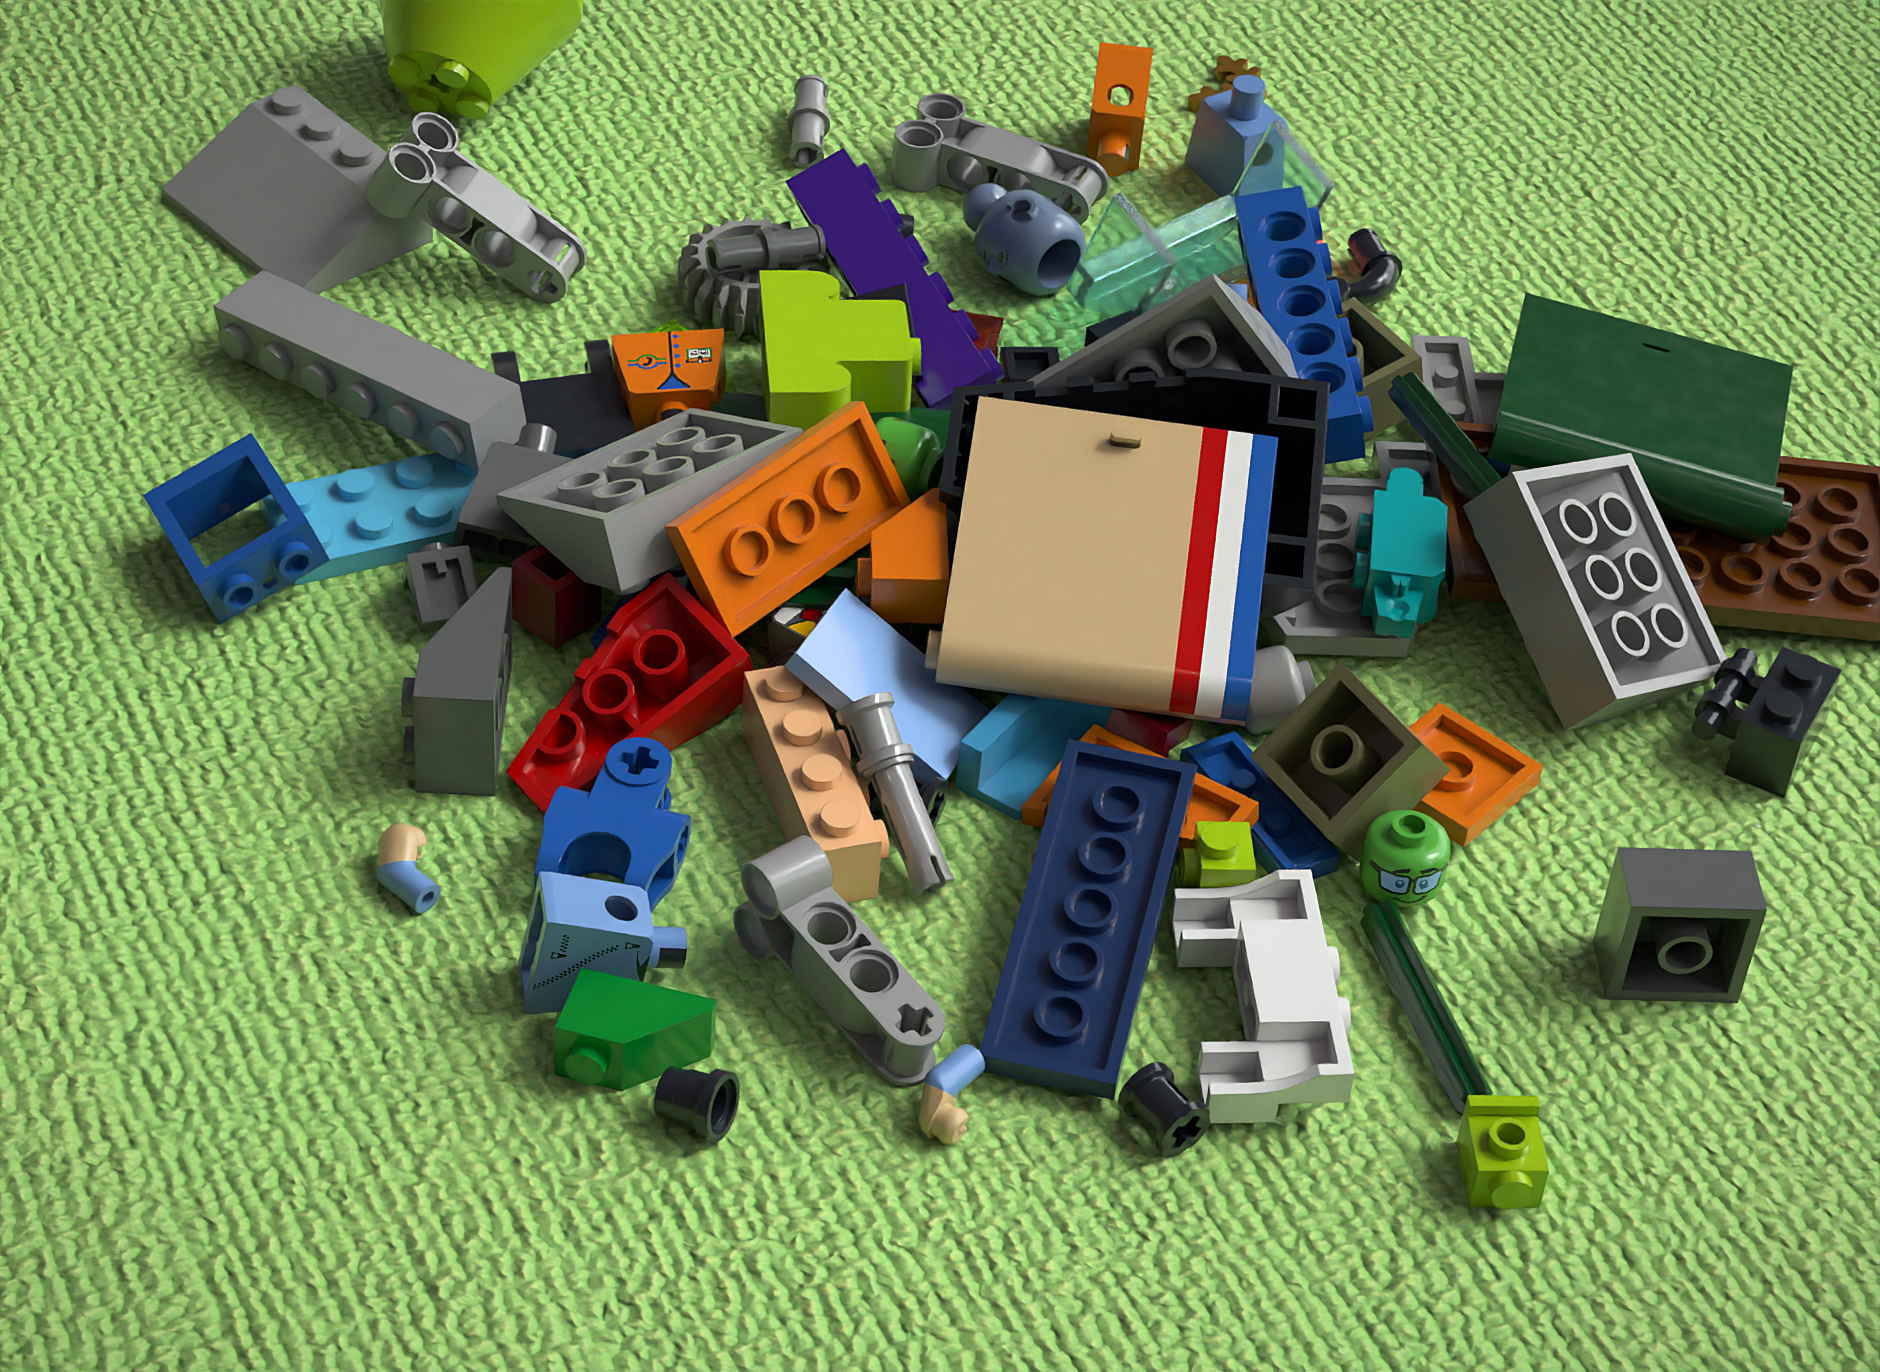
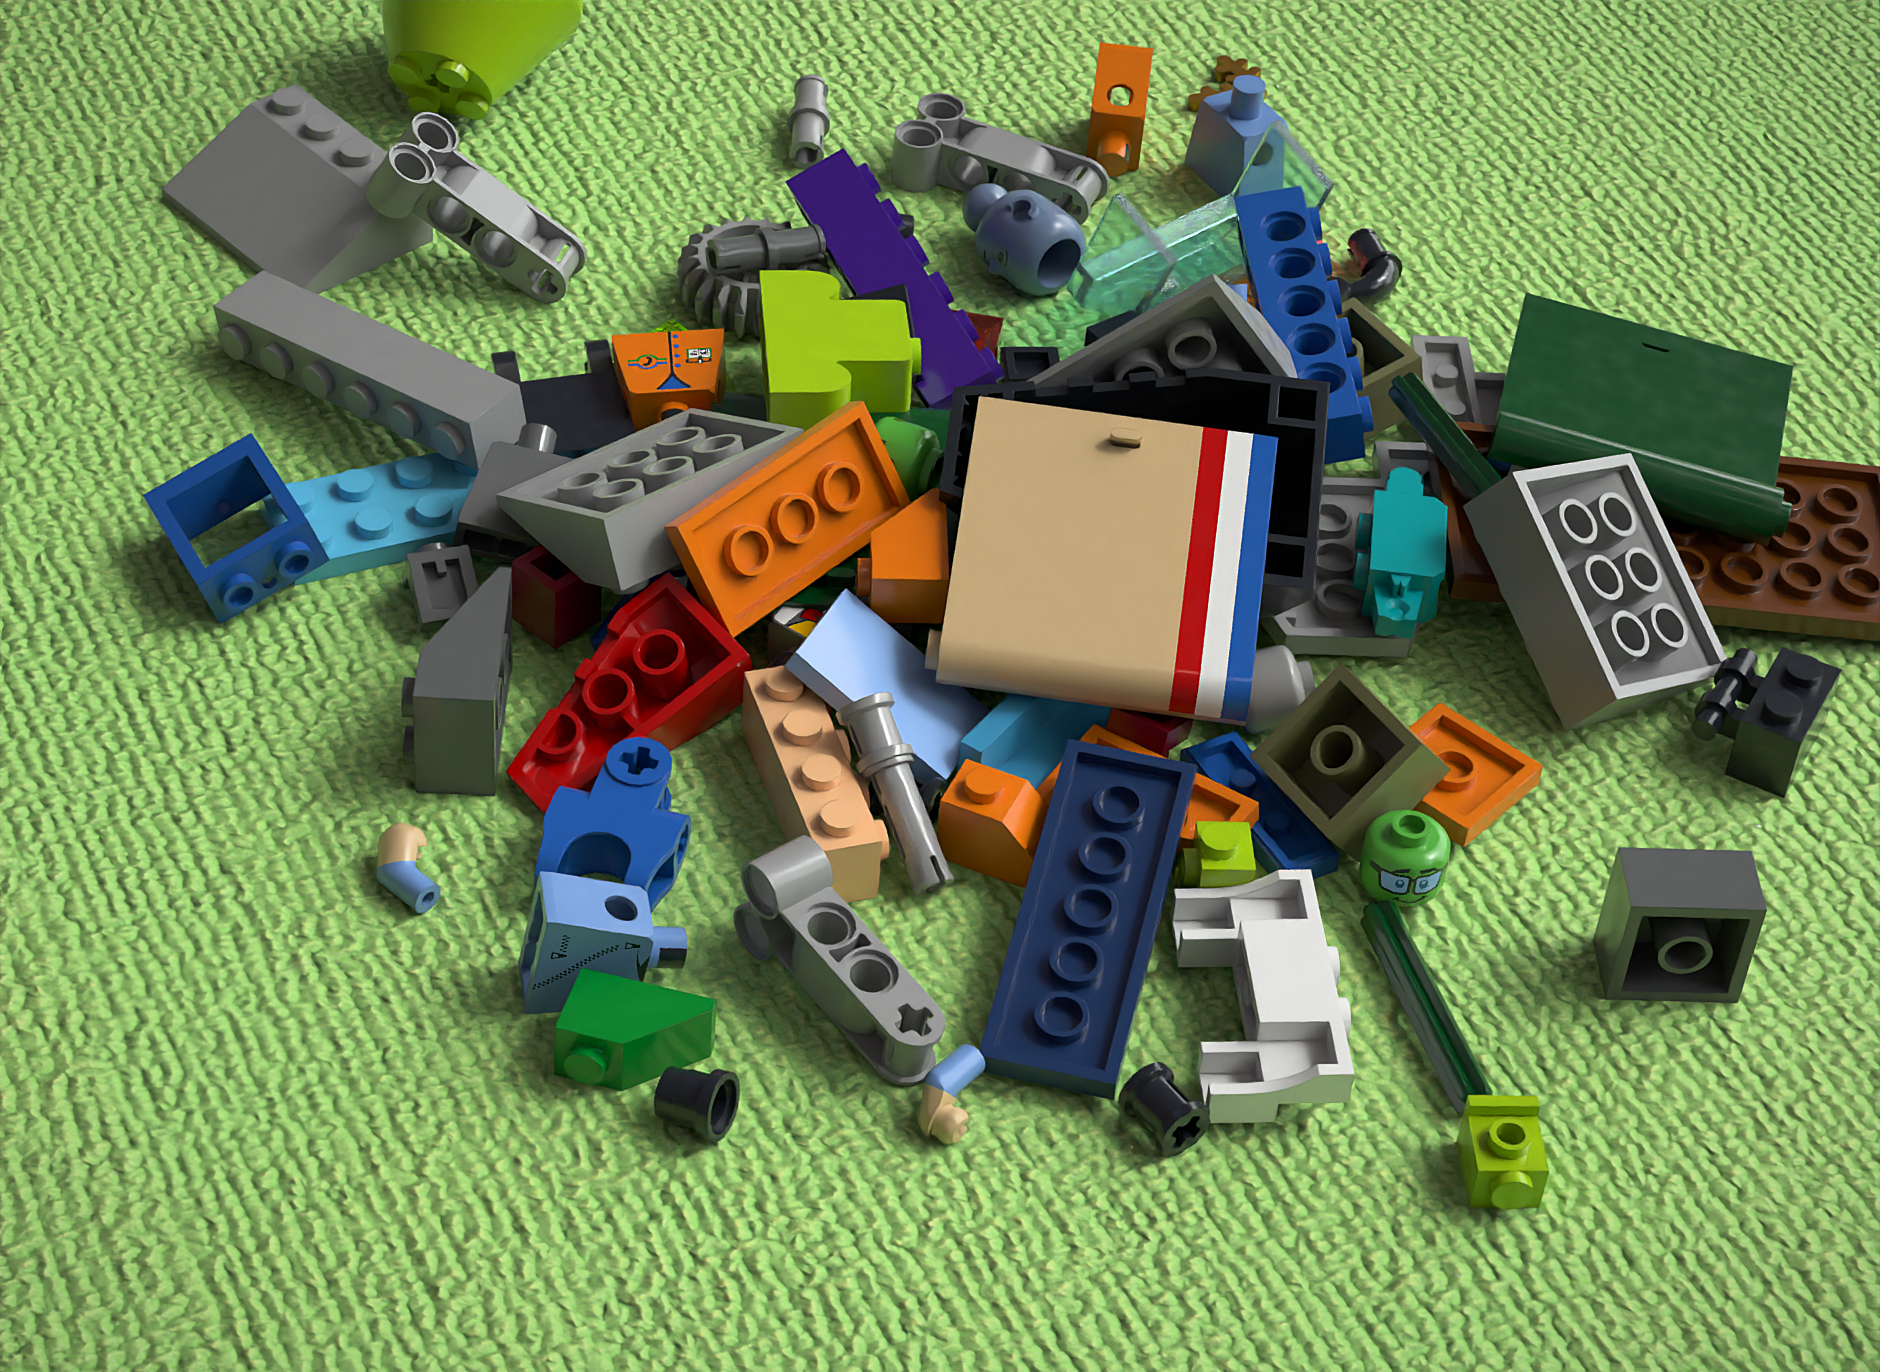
(991, 822): none -> orange slope

